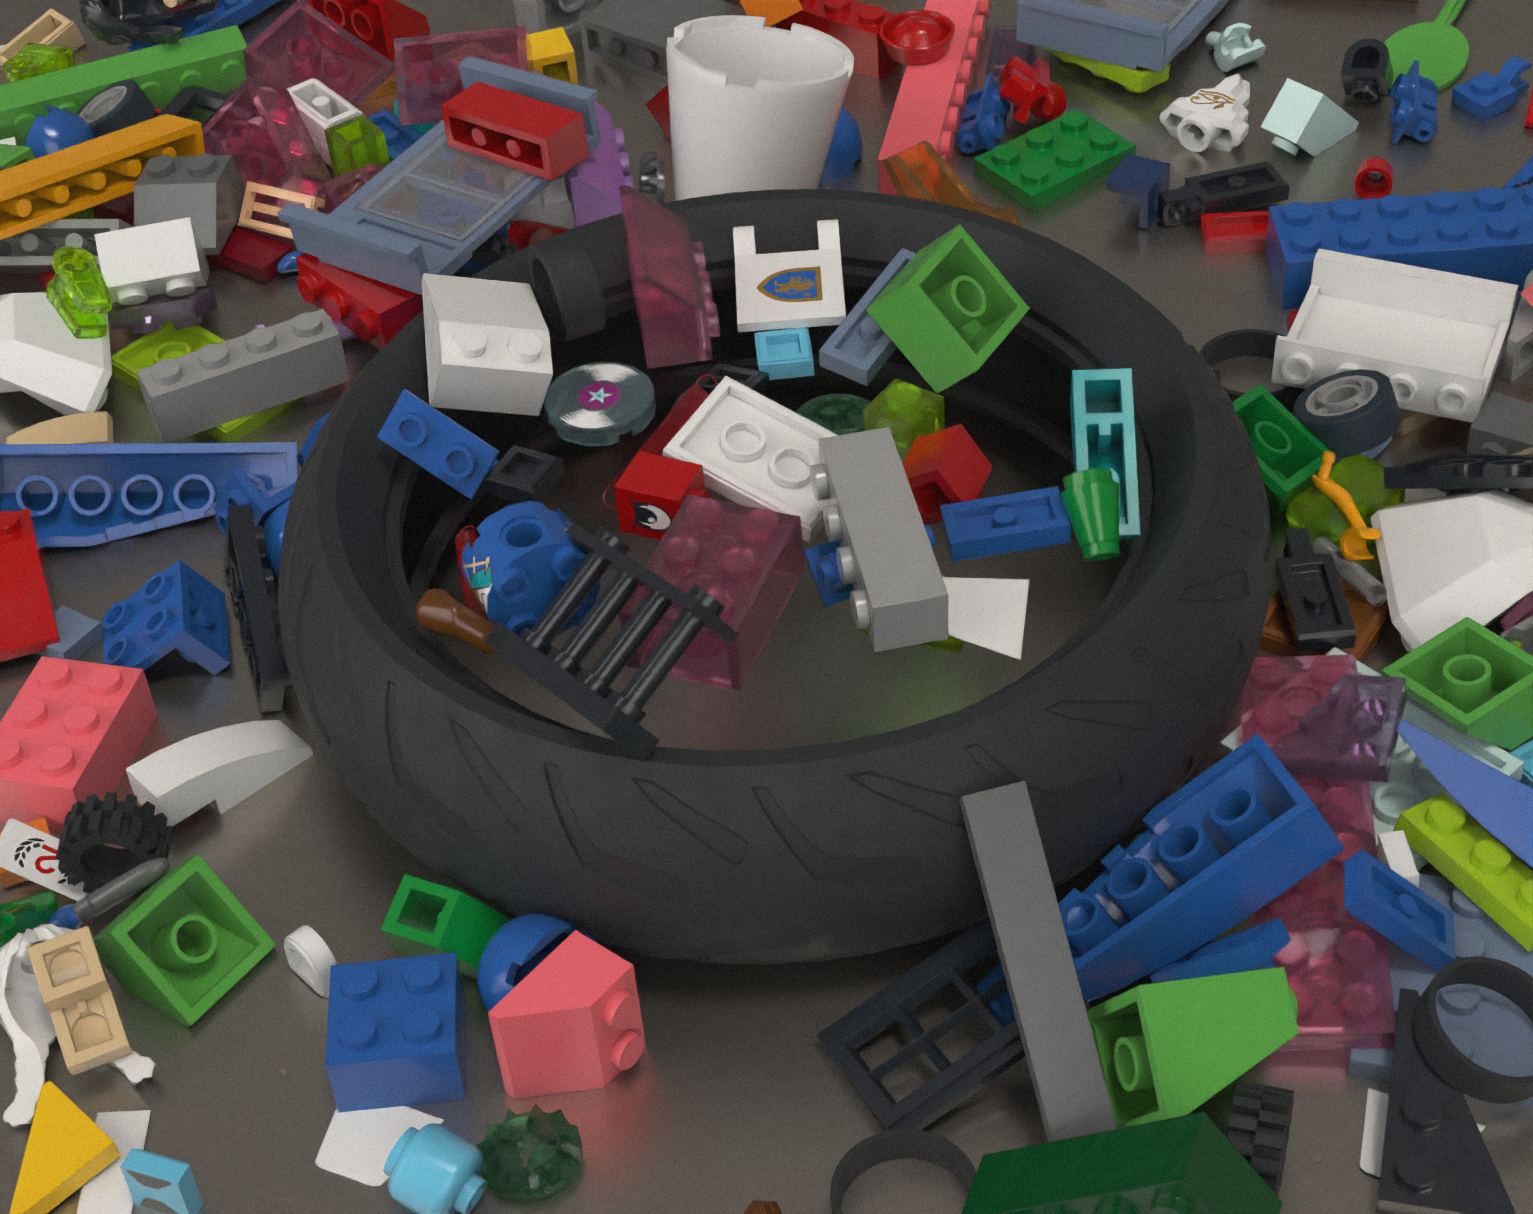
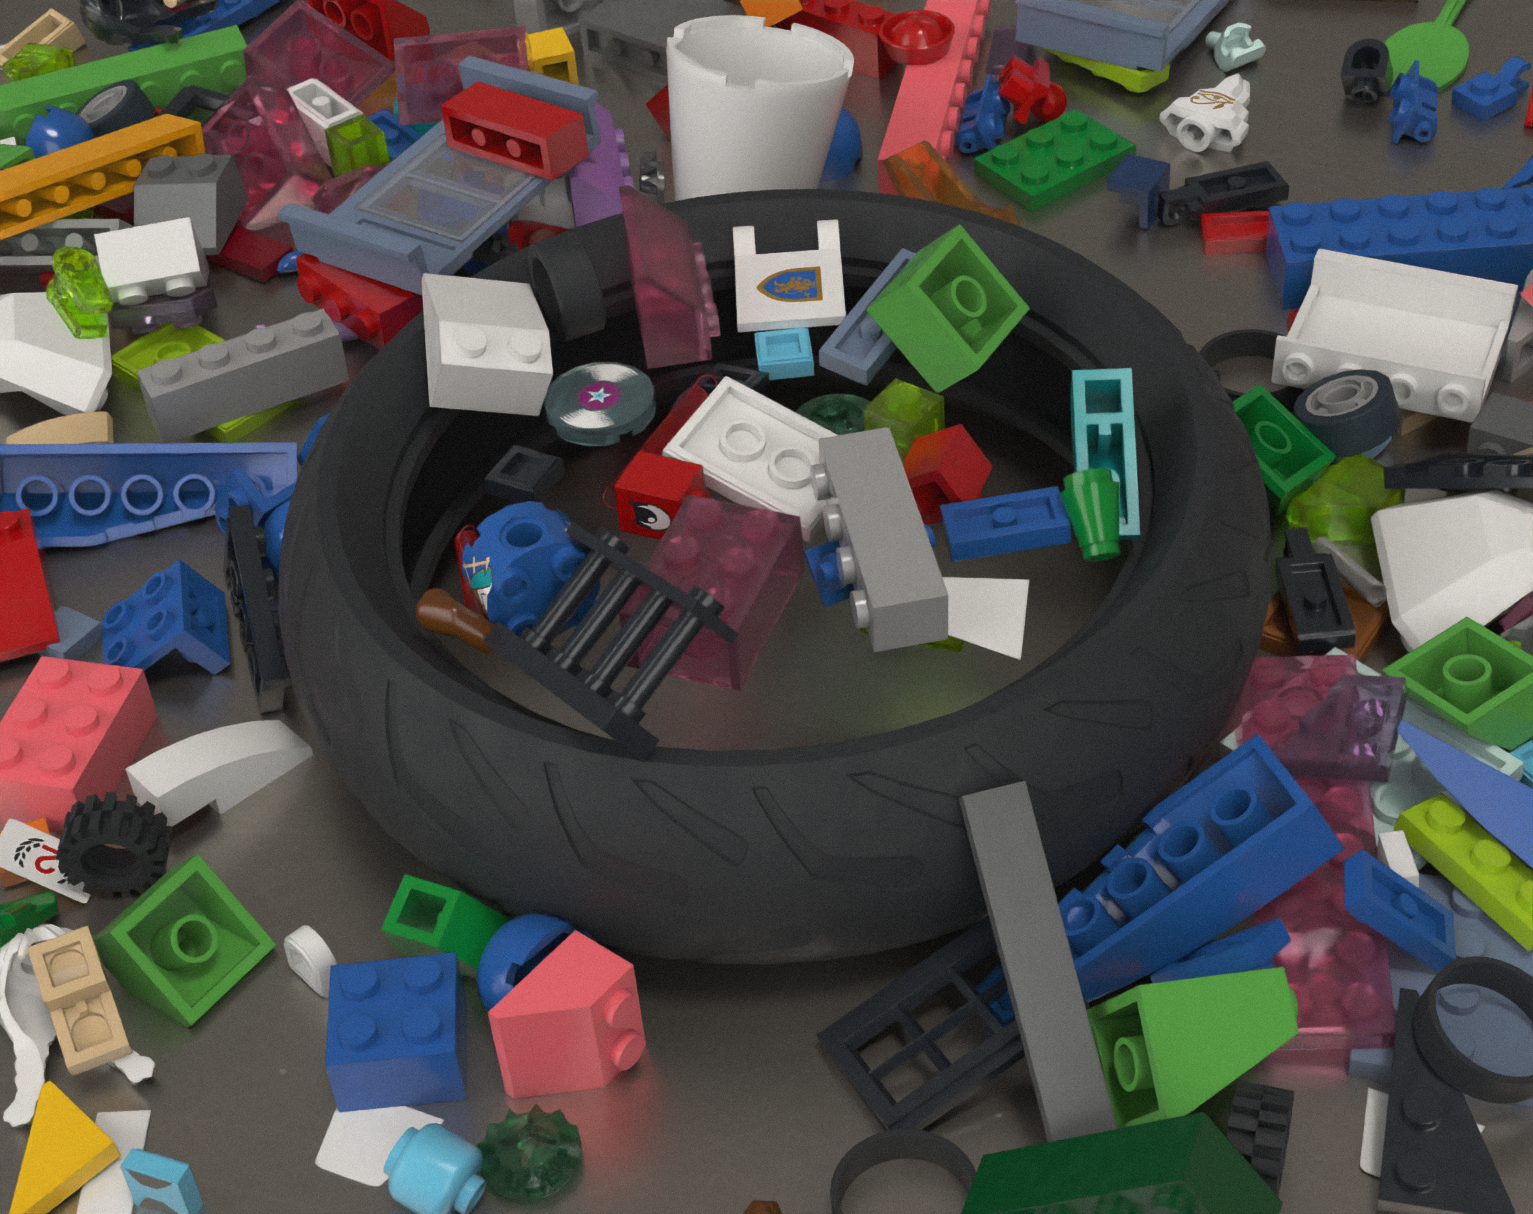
(109, 895): dark grey piece -> none
(250, 205): light nougat tile -> none
(438, 444): blue hinge -> none
(1306, 120): light aqua slope -> none
(1354, 539): light orange piece -> none
(1374, 185): red hose -> none

